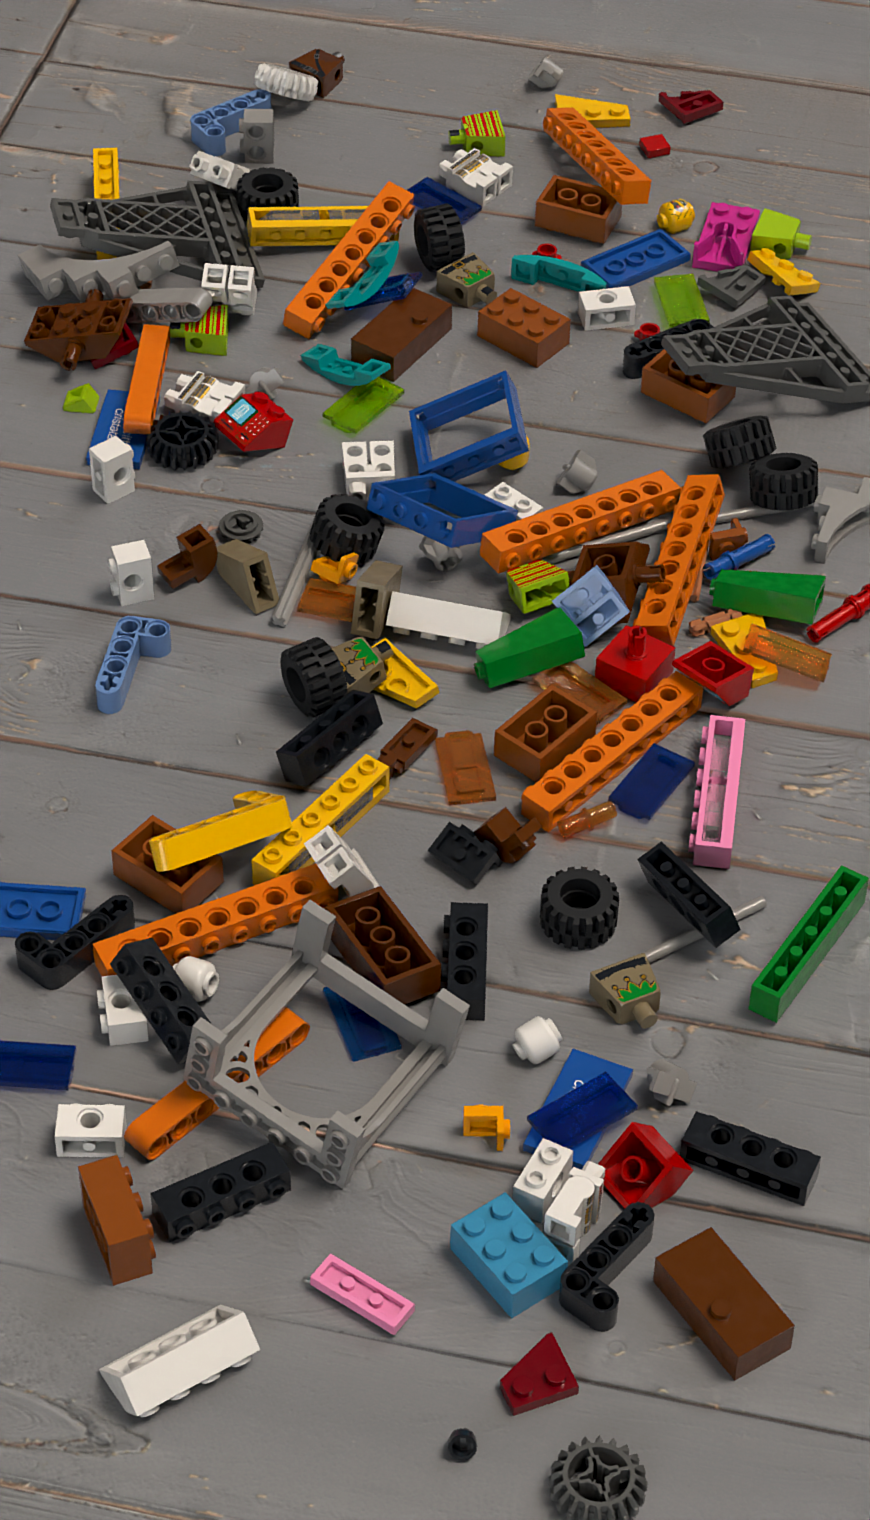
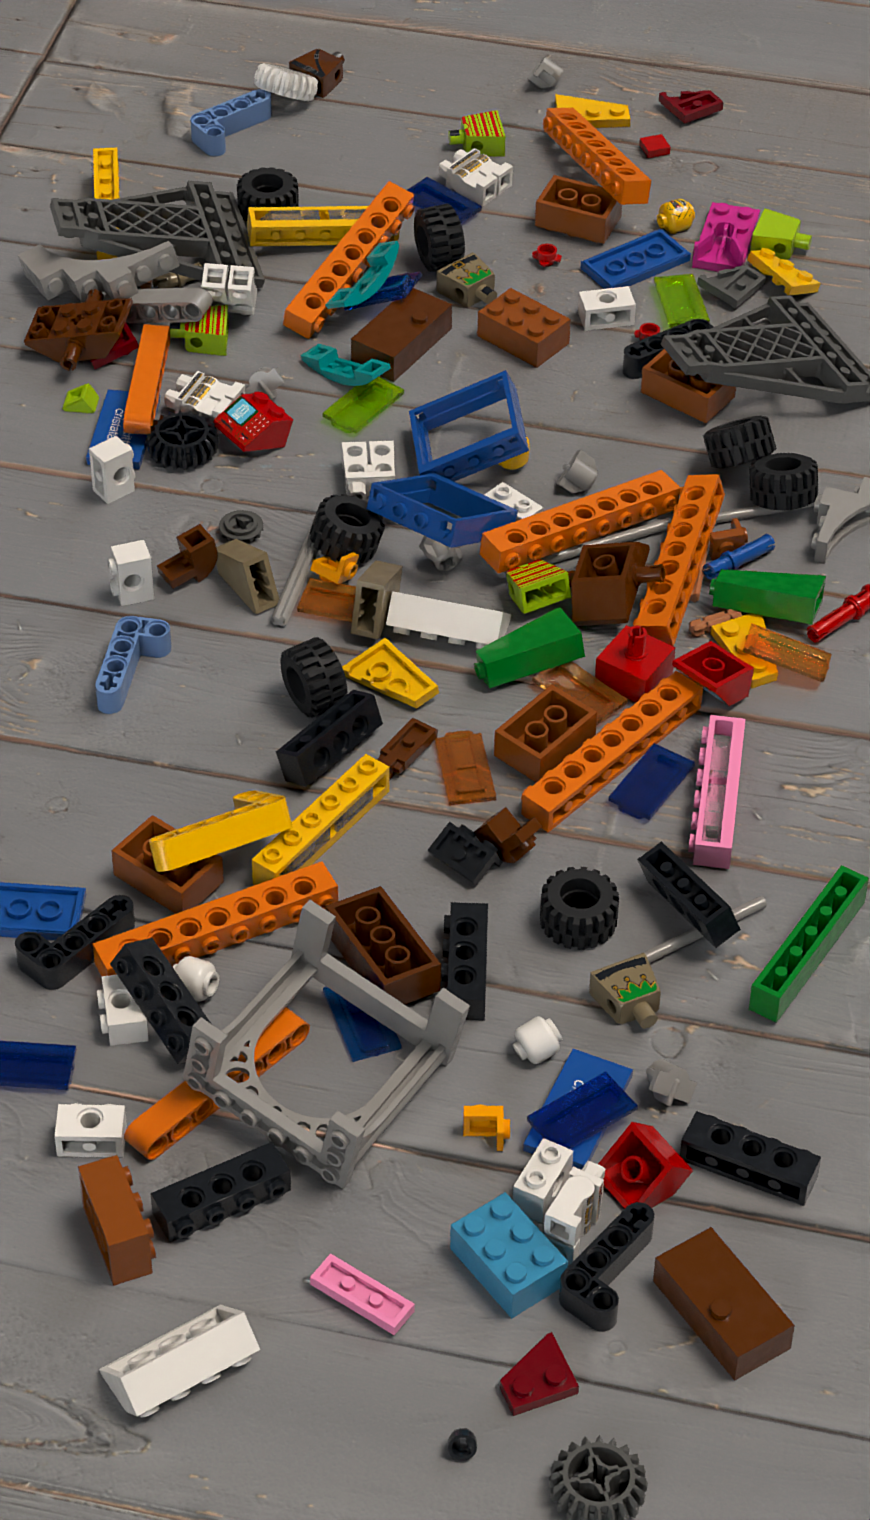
(172, 280): none -> dark tan pin
(217, 170): white hips -> none
(259, 135): light grey brick -> none
(340, 863): white hips -> none
(362, 663): dark tan torso -> none
(554, 271): teal slope -> none
(586, 819): clear orange axle -> none
(592, 604): medium blue slope -> none

